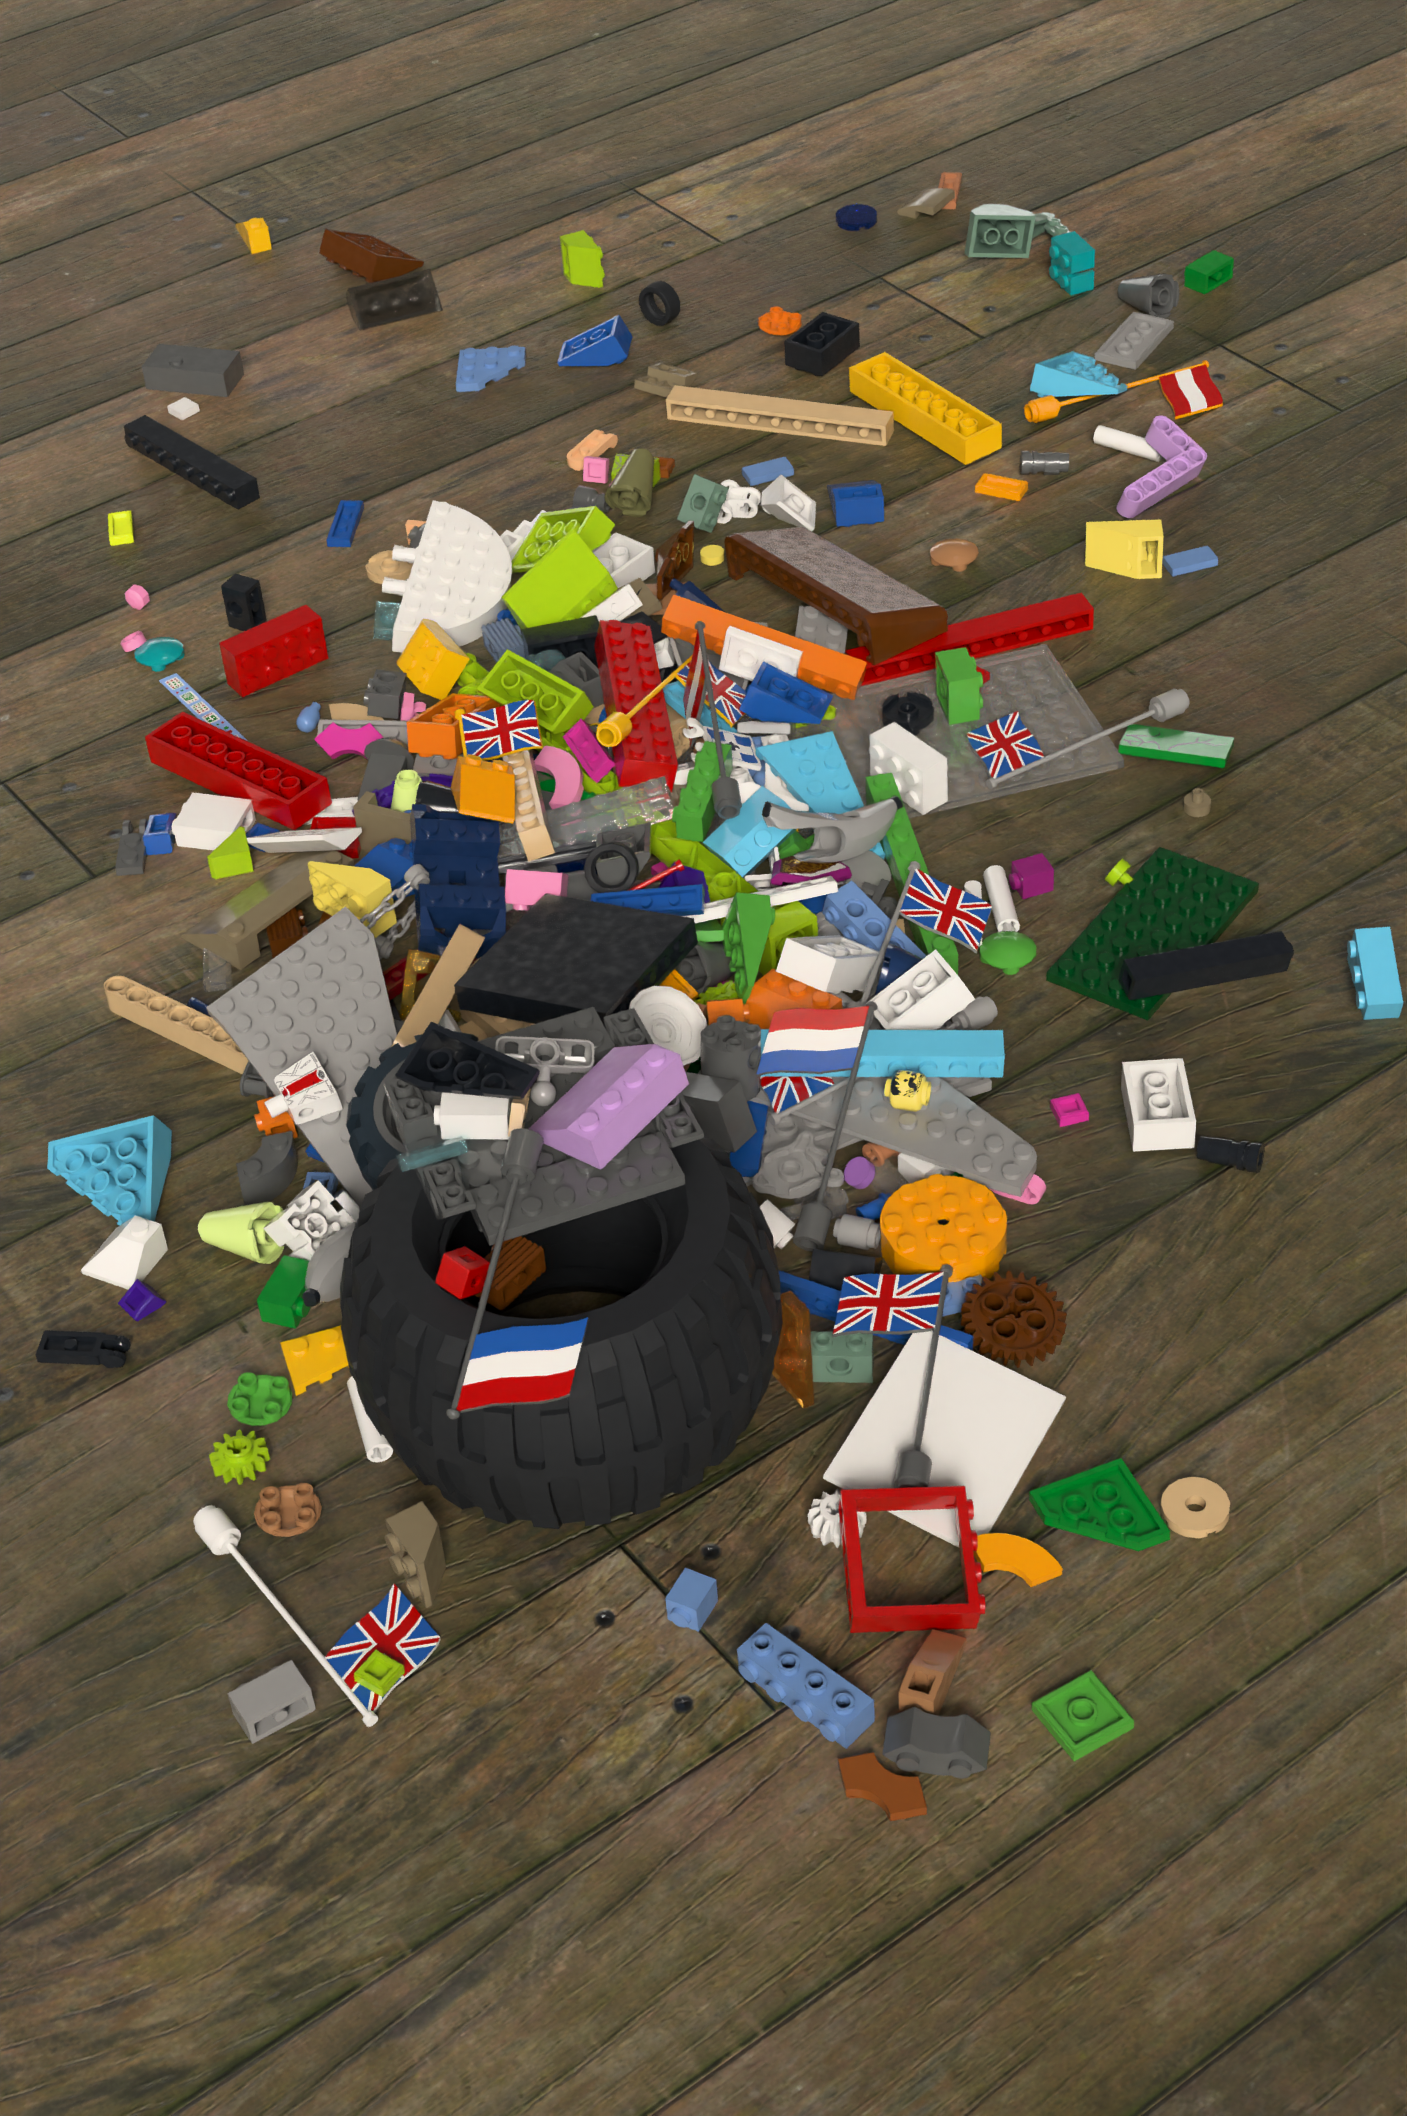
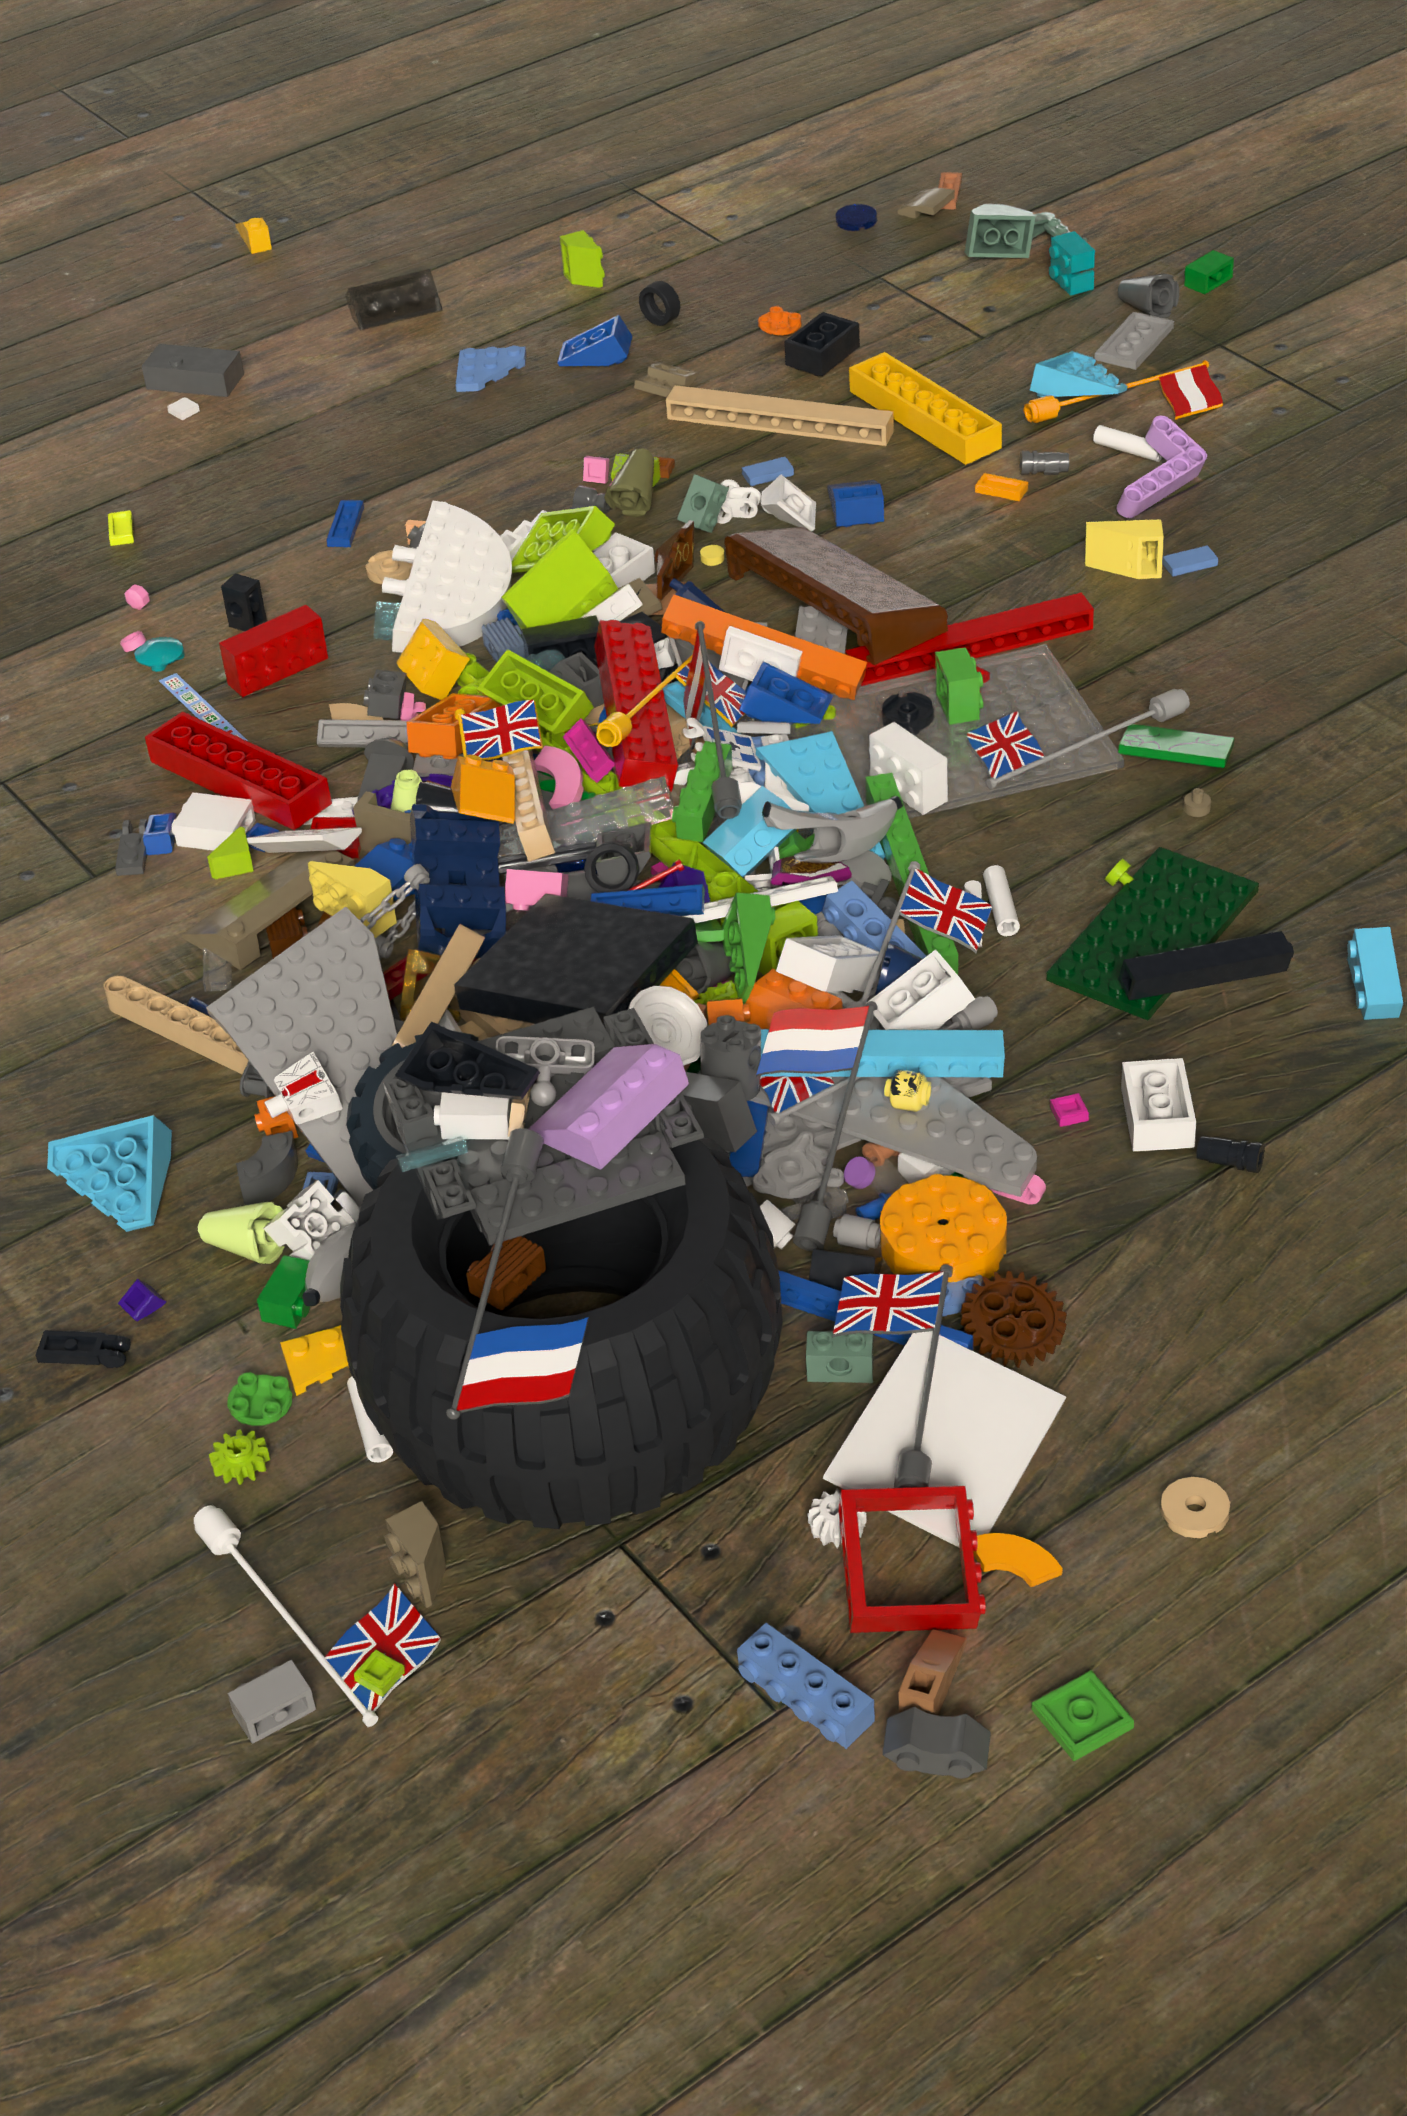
(128, 1253): white slope -> none
(191, 462): black brick -> none
(287, 1509): medium nougat dish -> none
(308, 718): medium blue cylinder -> none
(340, 741): dark pink tile -> none
(366, 255): reddish brown slope -> none
(462, 1272): red piece -> none
(593, 445): light nougat plate -> none
(691, 1599): medium blue brick -> none
(794, 1352): clear orange wing -> none
(896, 1794): dark orange tile -> none
(953, 553): medium nougat dish -> none
(1007, 951): bright green dish -> none
(1032, 876): magenta brick -> none
(1103, 1506): green plate -> none

